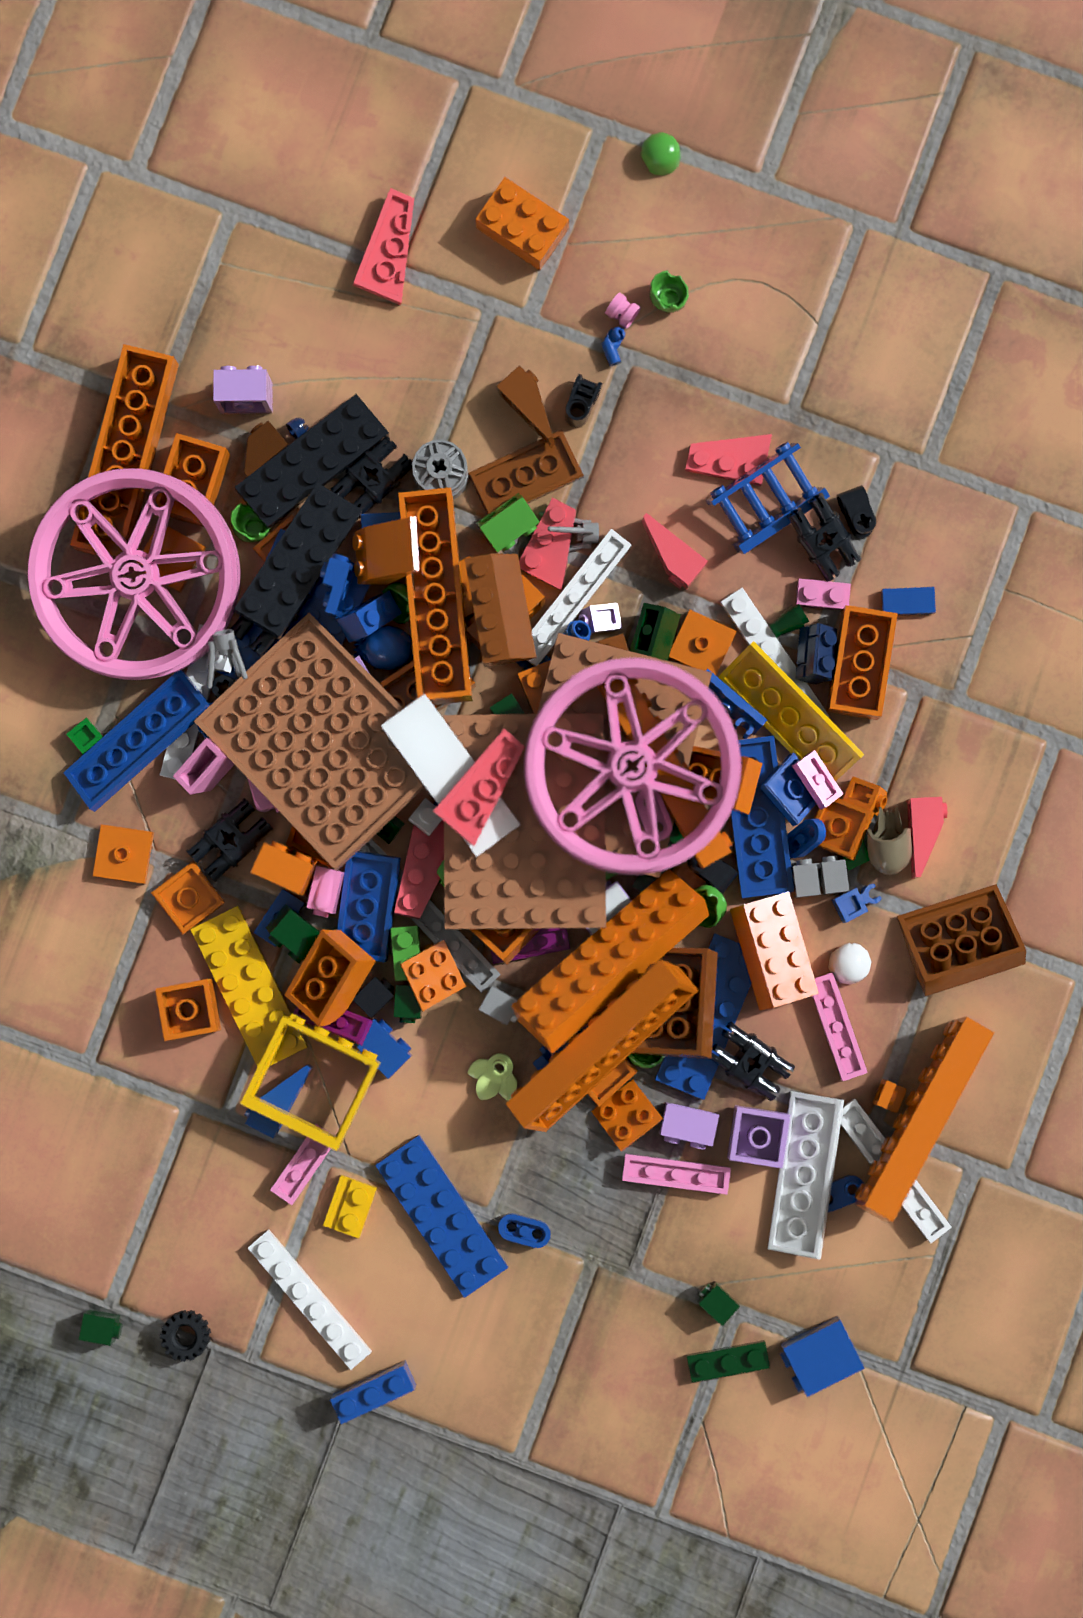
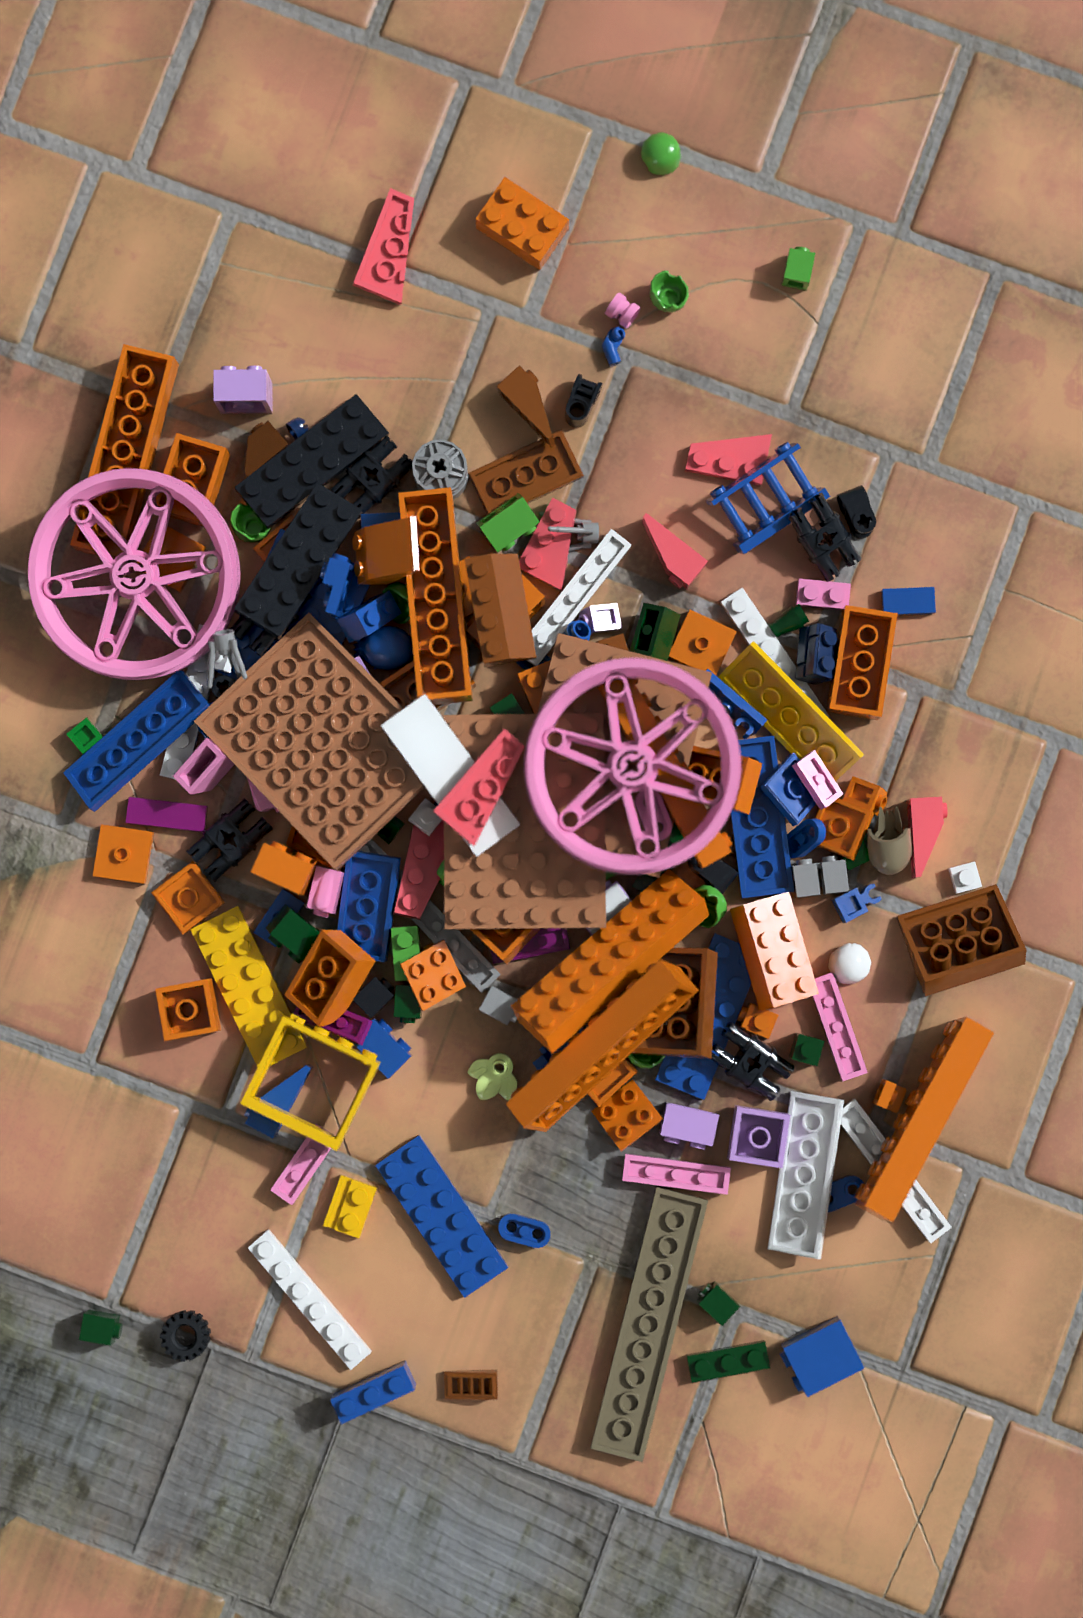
(166, 814): none -> magenta tile
(492, 1394): none -> dark orange slope
(649, 1324): none -> dark tan plate
(757, 1021): none -> orange bracket
(798, 268): none -> bright green brick
(806, 1049): none -> dark green brick
(965, 877): none -> white plate

